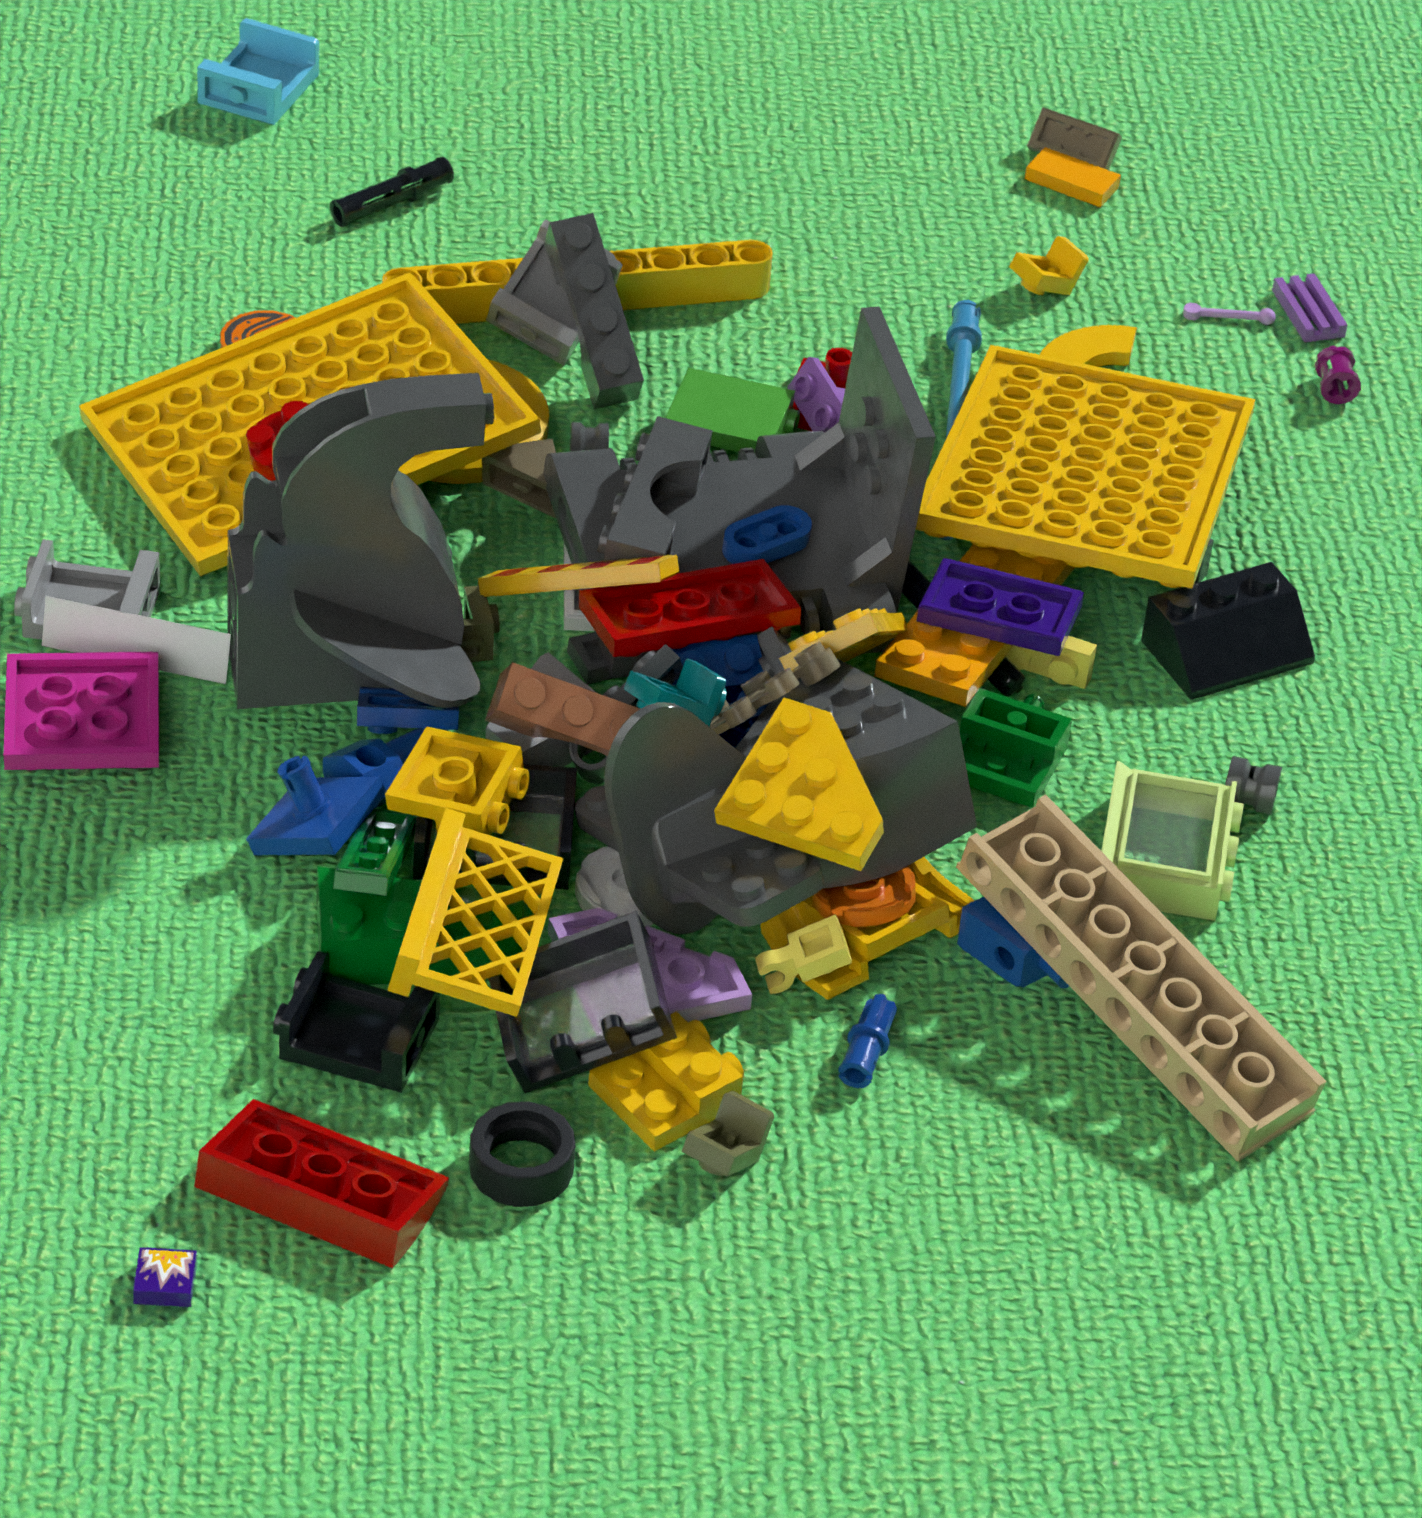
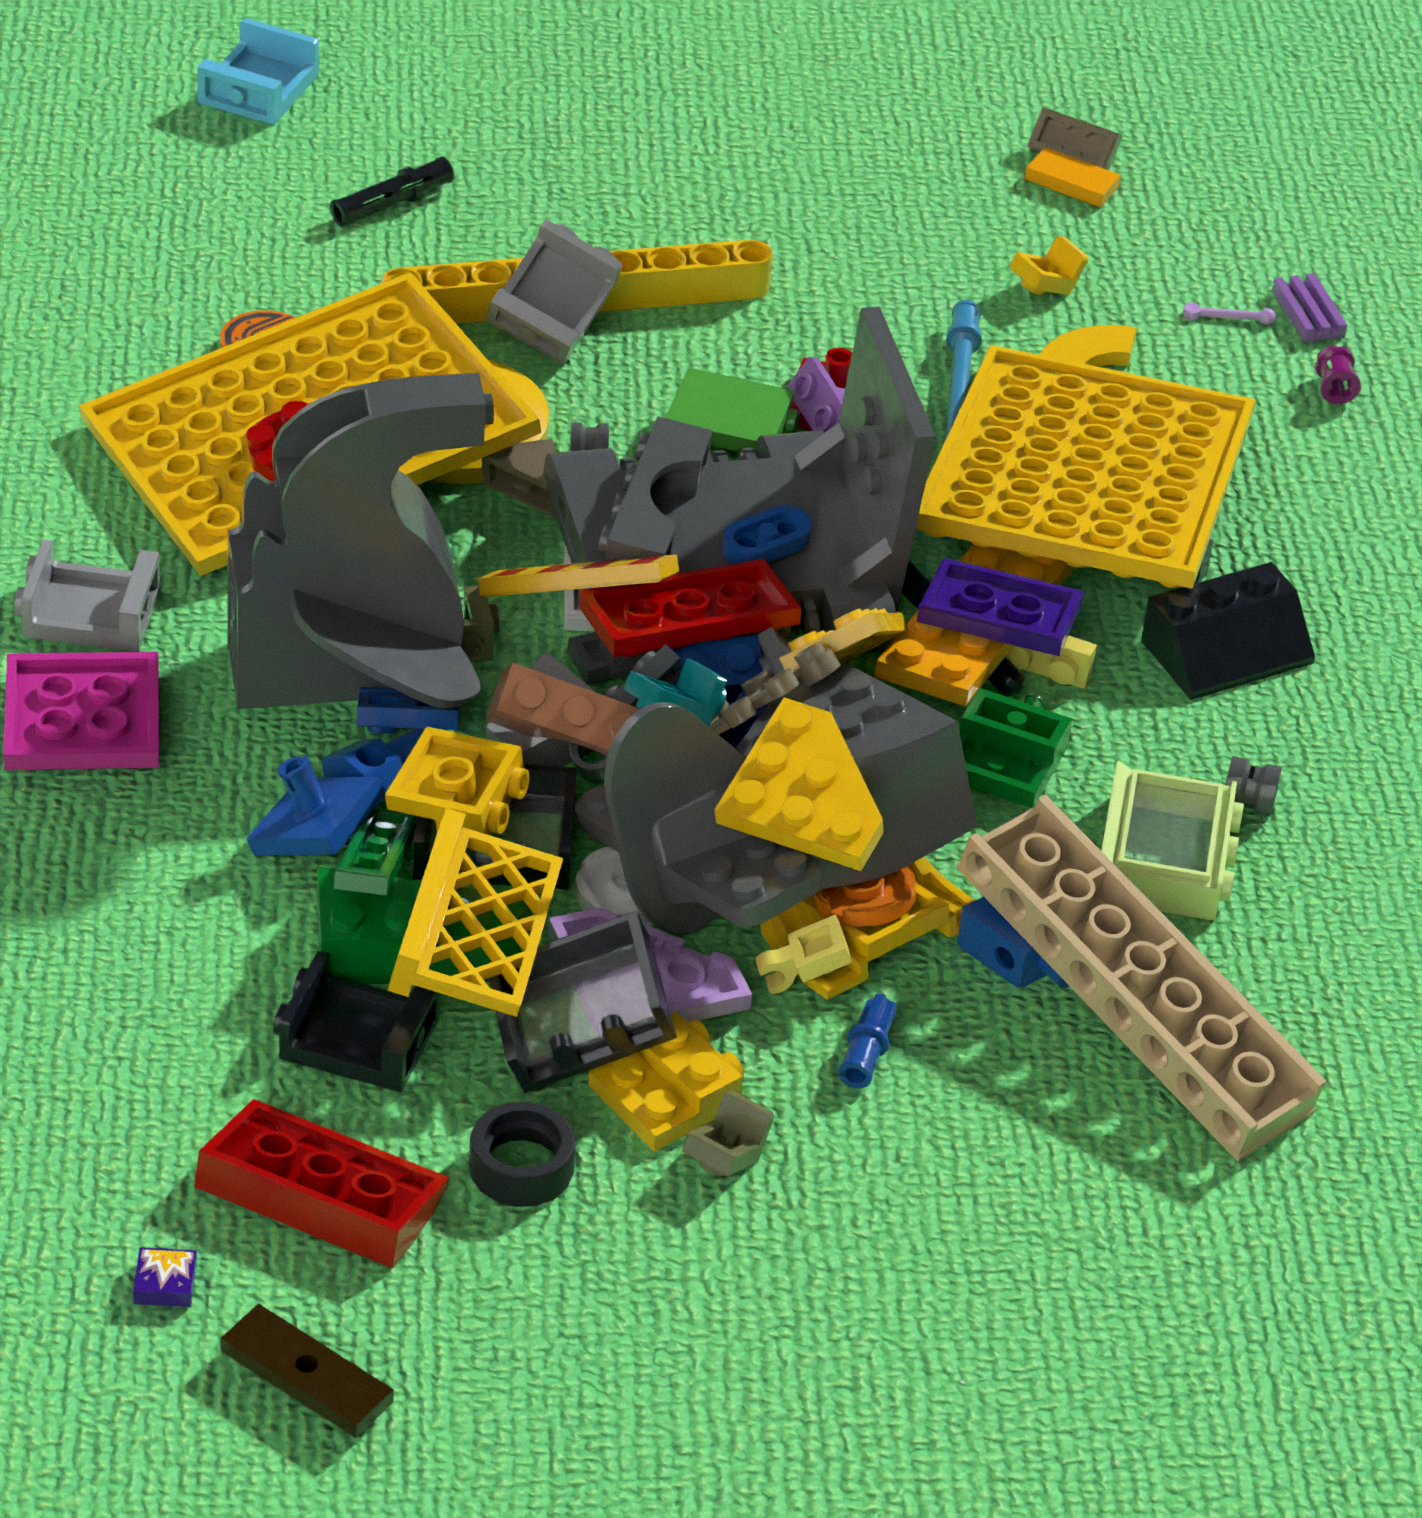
(94, 629): white sticker -> none
(307, 1370): none -> dark brown tile
(603, 333): dark grey arch -> none

